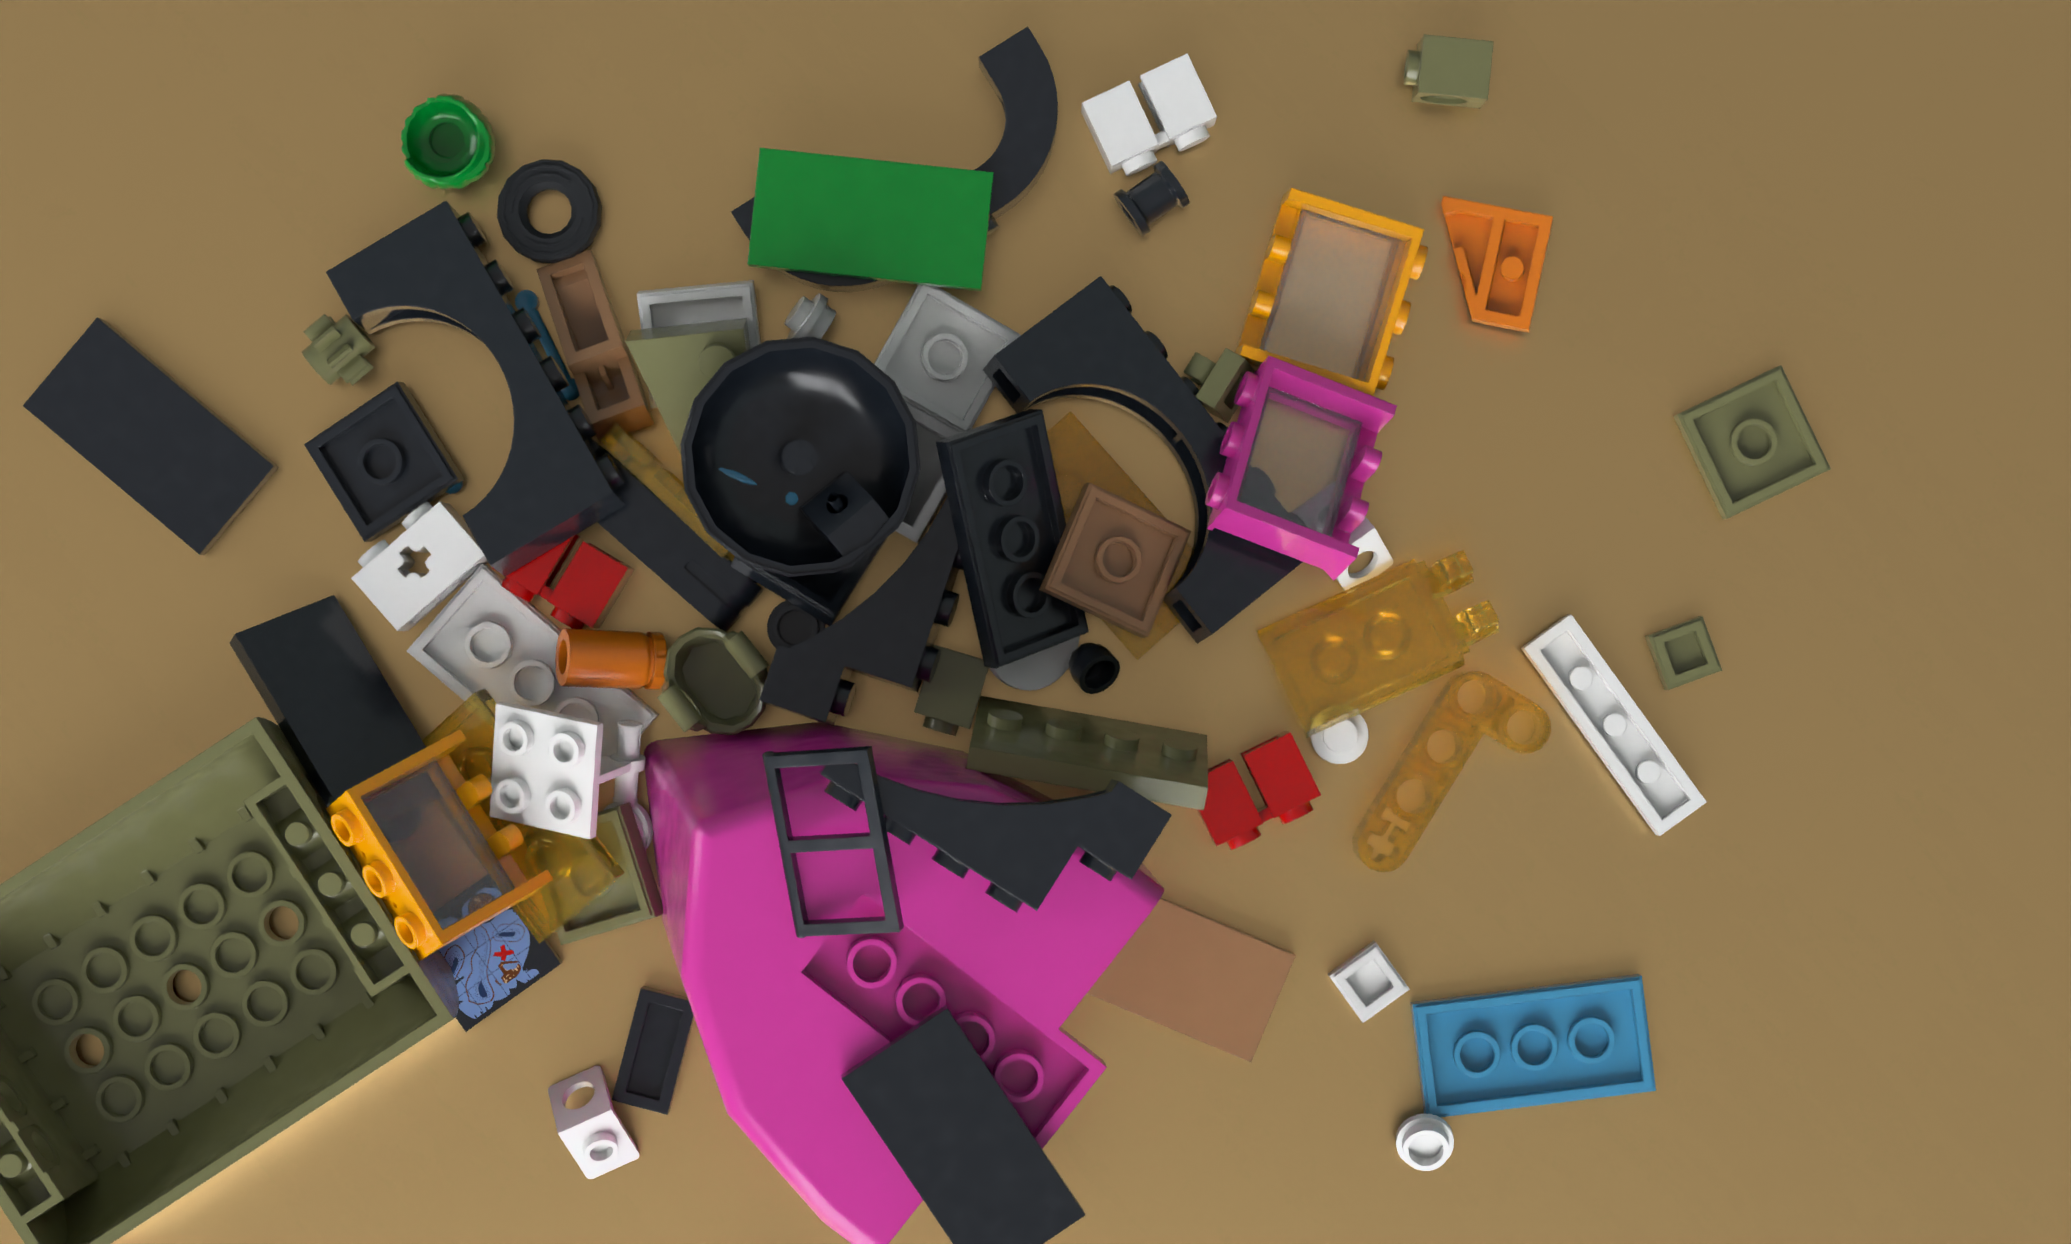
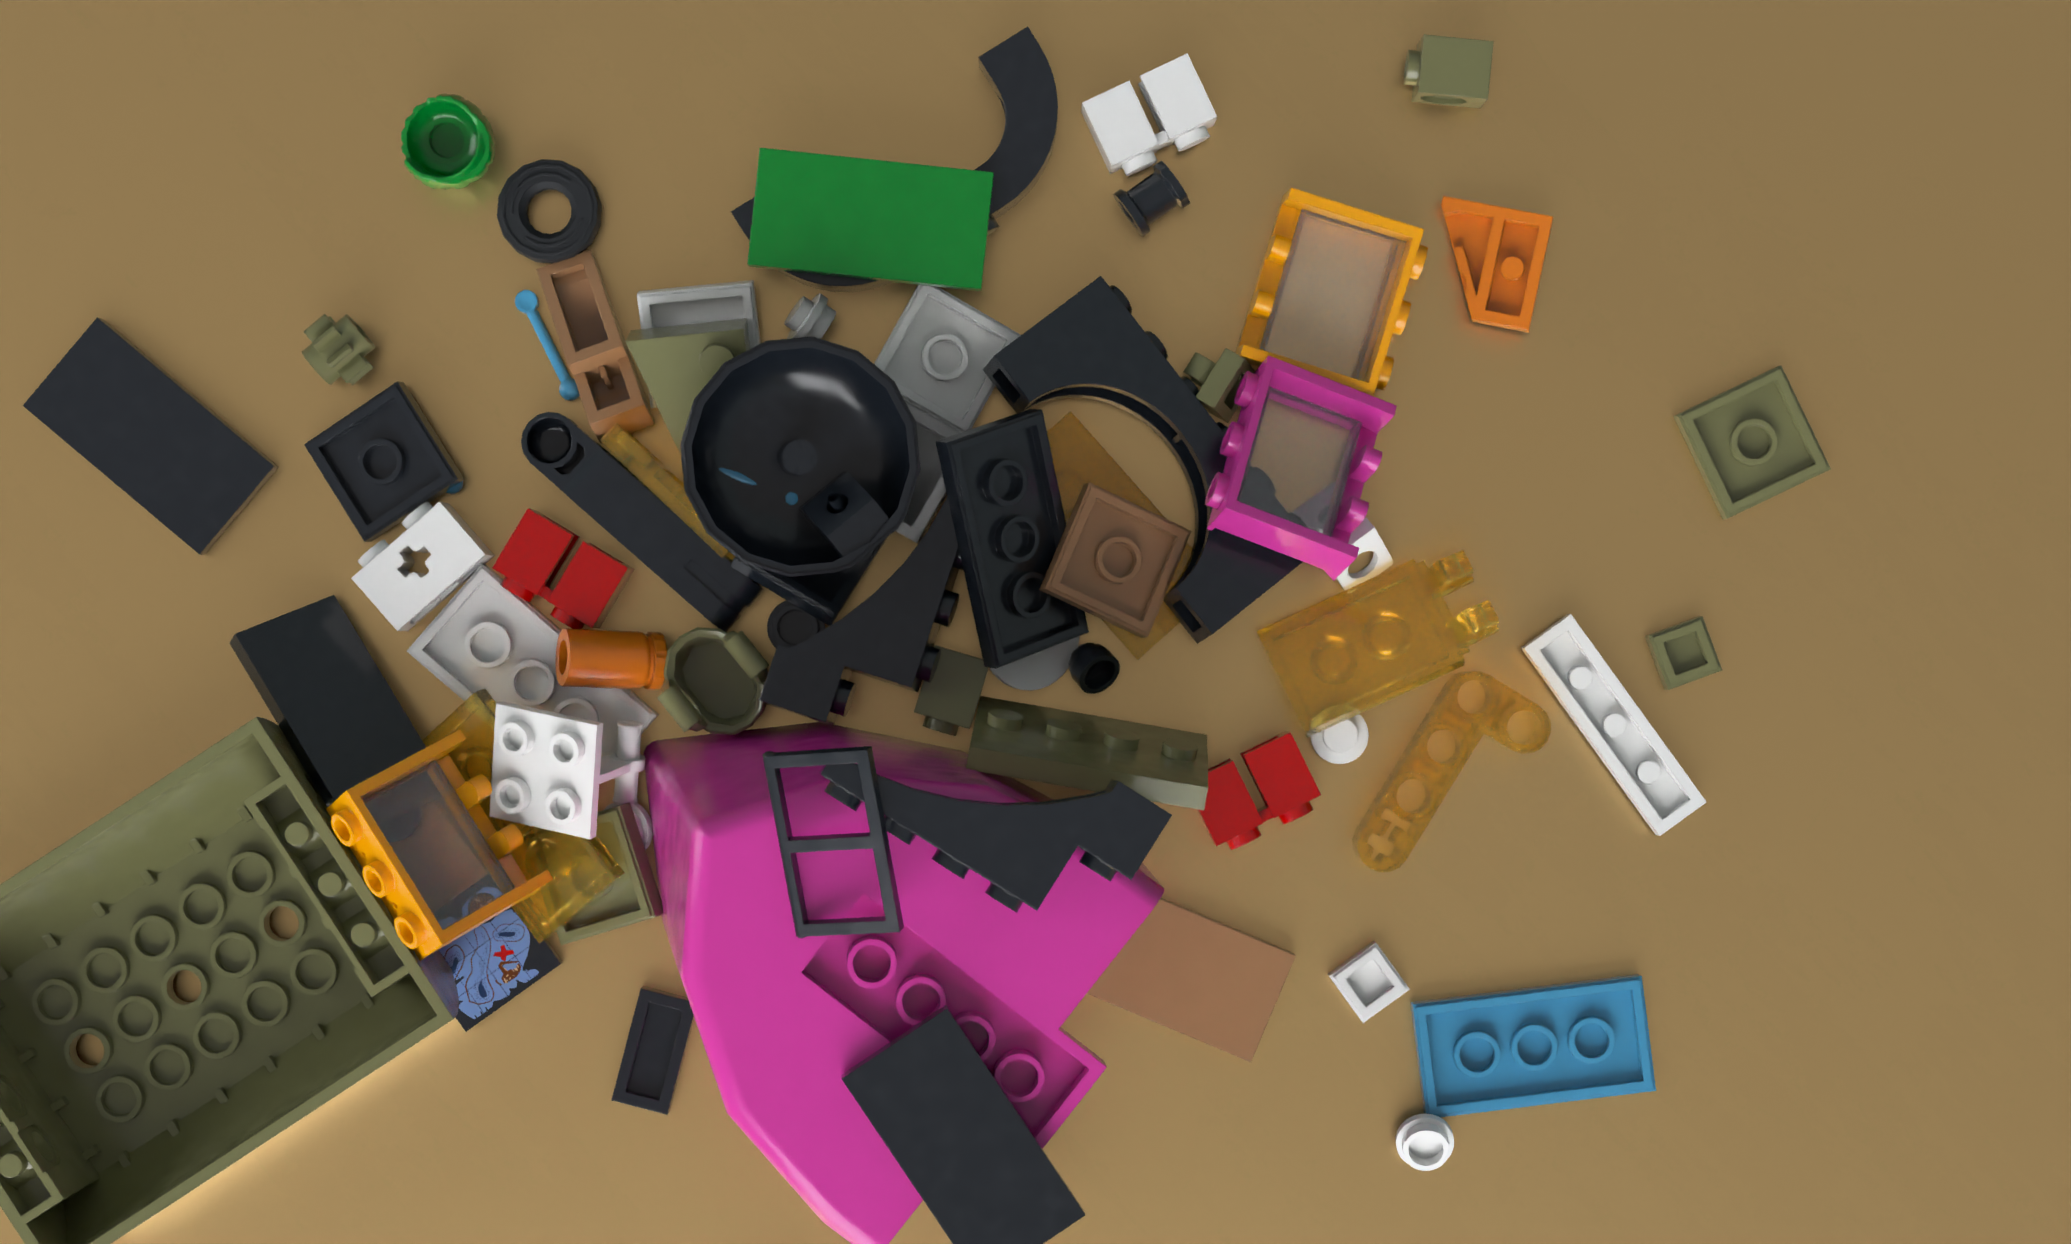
(552, 474): black arch -> none
(593, 1131): white bracket -> none

